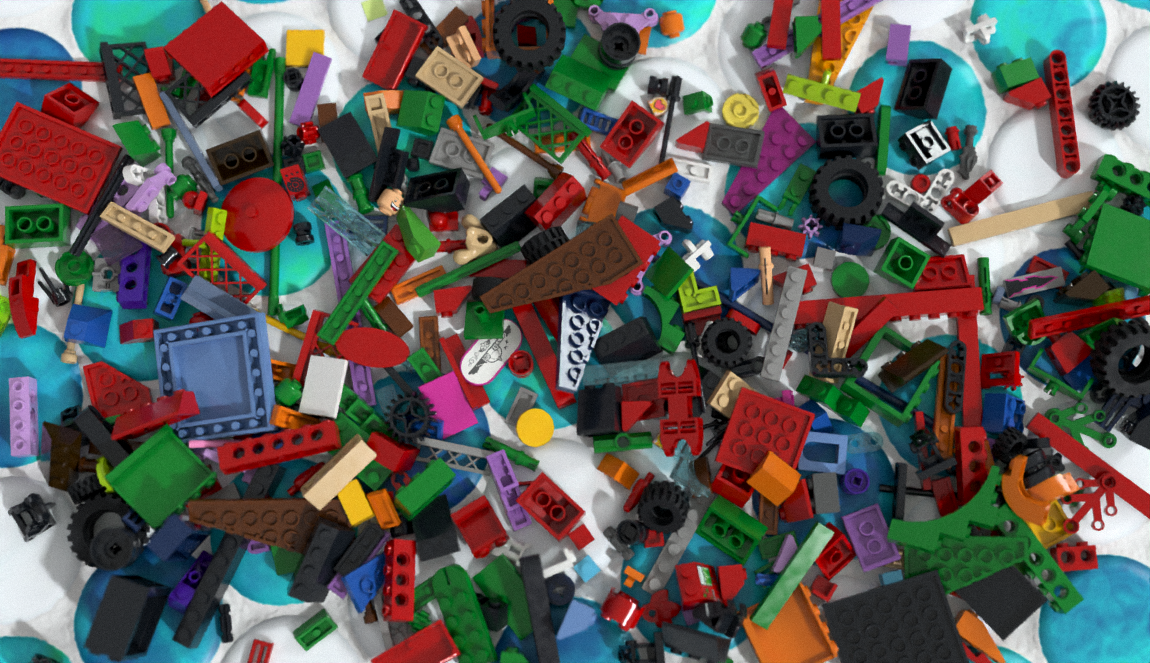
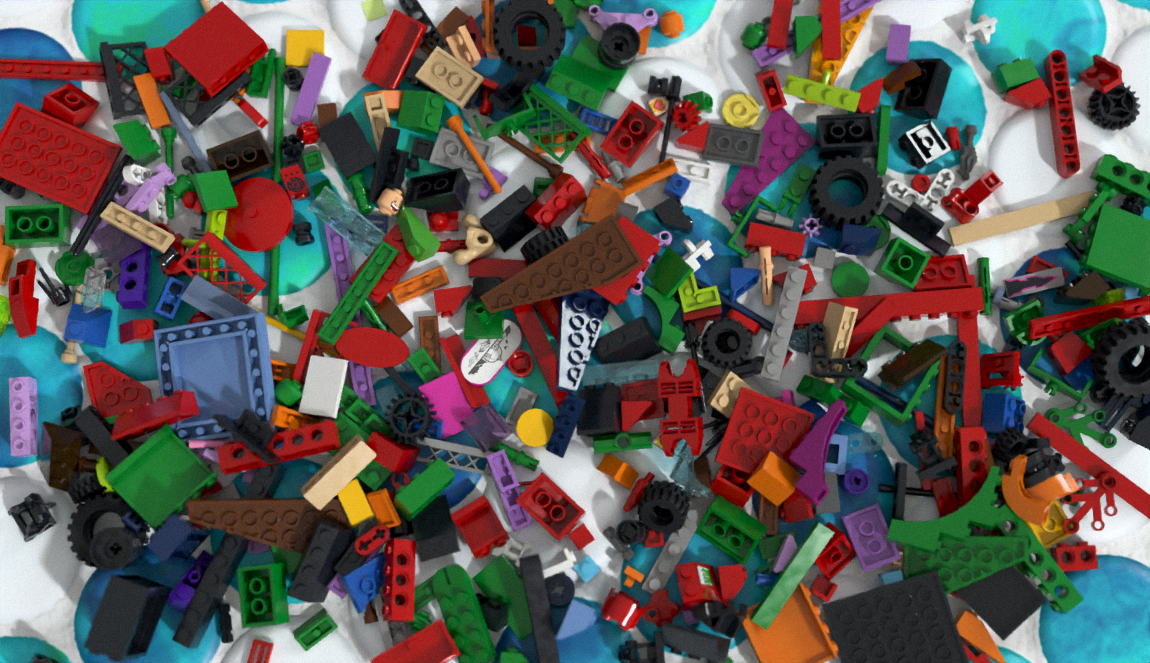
(92, 289): none -> clear panel
(214, 190): none -> green tile
(252, 432): none -> black bracket
(263, 595): none -> green brick
(302, 478): red piece -> none
(375, 543): none -> red beam
(468, 269): green axle -> none
(486, 427): none -> clear purple tile
(565, 424): none -> dark blue bracket
(692, 118): none -> red gear
(812, 454): none -> magenta arch
(895, 80): none -> reddish brown slope
(1102, 74): none -> red bracket

